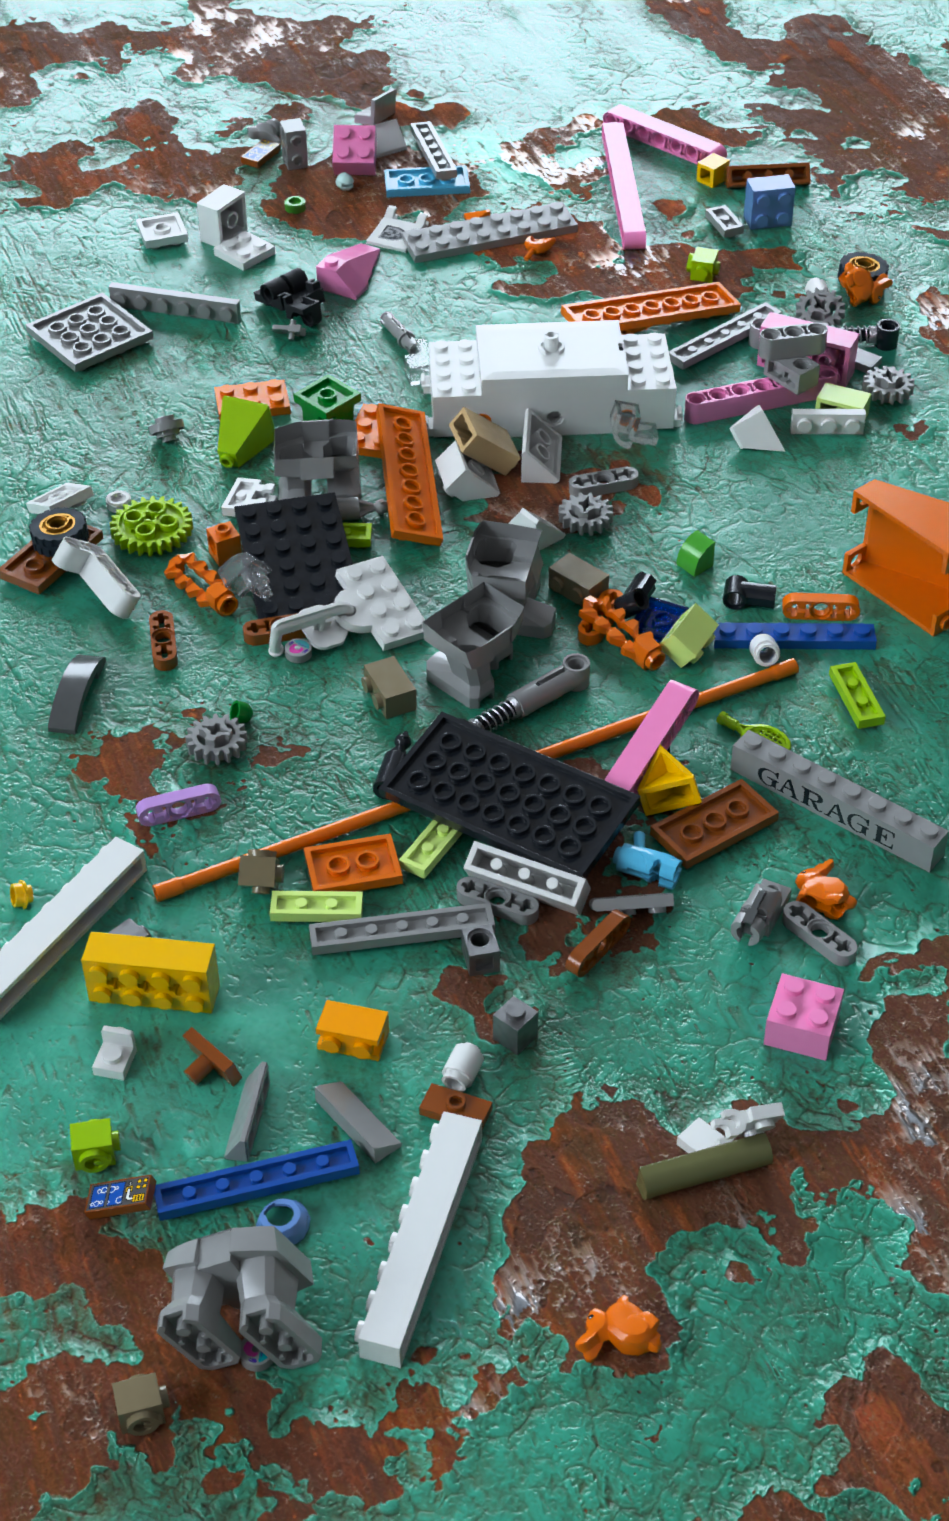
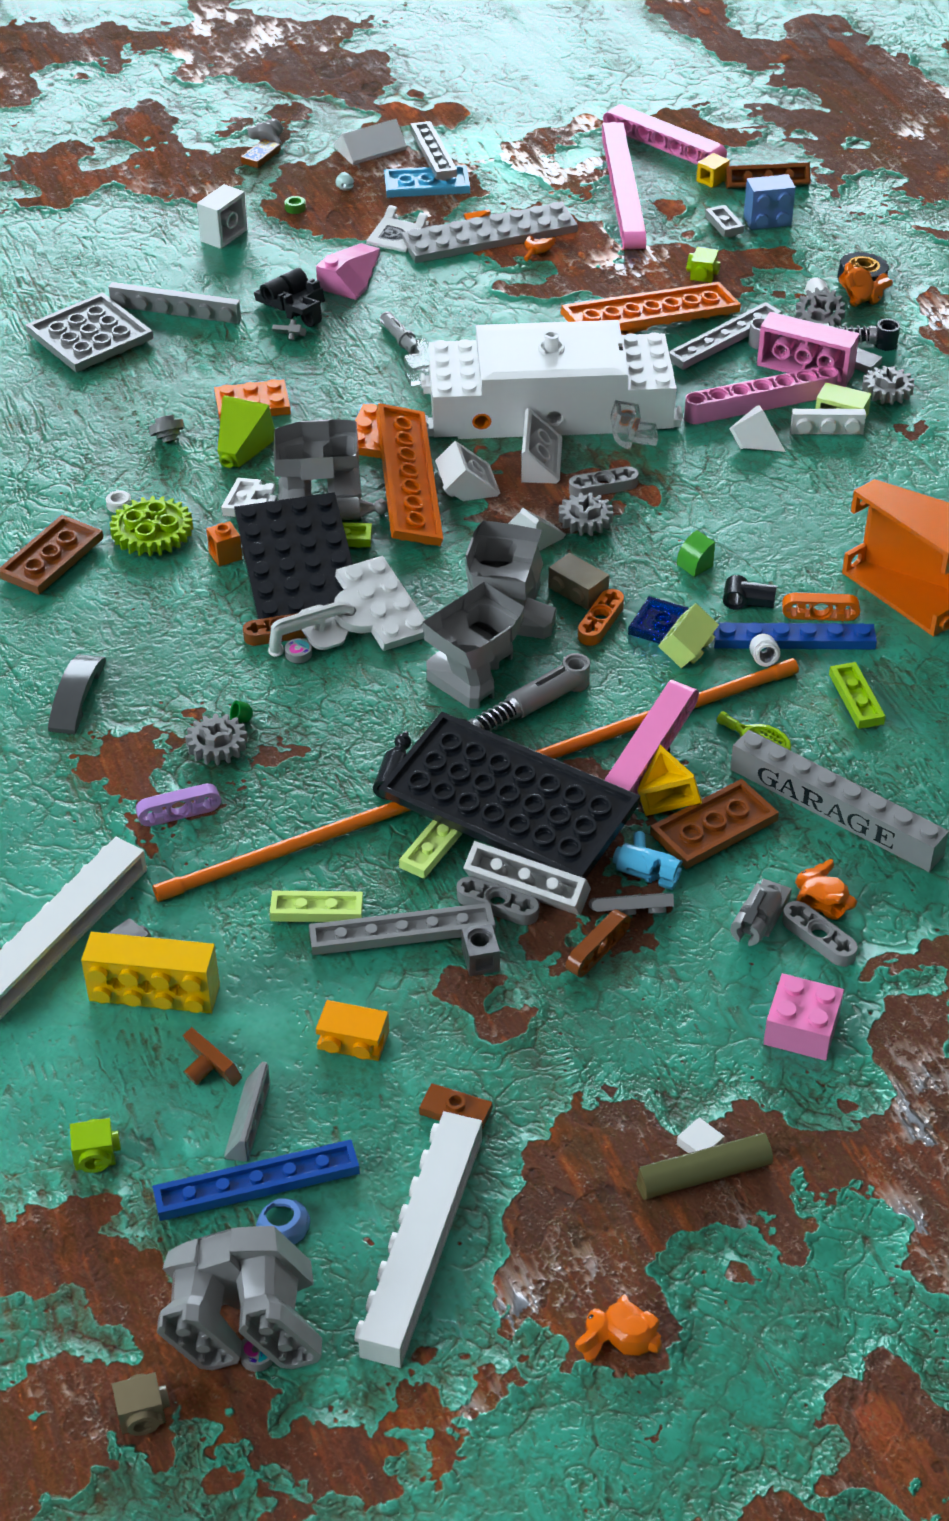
(21, 894): yellow plate -> none
(53, 525): black wheel -> none
(62, 496): white plate -> none
(99, 573): white beam -> none
(115, 1053): white bracket -> none
(120, 1197): tile -> none
(162, 230): white plate -> none
(168, 647): dark orange beam -> none
(216, 595): orange sword -> none
(244, 250): white plate -> none
(246, 574): clear brick -> none
(260, 871): dark tan brick -> none
(294, 144): light grey brick -> none
(327, 400): green panel -> none
(354, 149): bright pink brick -> none
(354, 864): orange plate -> none
(356, 1120): light grey slope -> none
(380, 109): light grey panel -> none
(389, 687): dark tan brick -> none
(462, 1066): white brick -> none
(484, 441): tan brick -> none
(515, 1025): flat silver brick -> none
(636, 595): black piece -> none
(644, 651): orange sword -> none
(747, 1122): white plate -> none
(792, 341): light grey beam -> none
(795, 373): light grey brick -> none

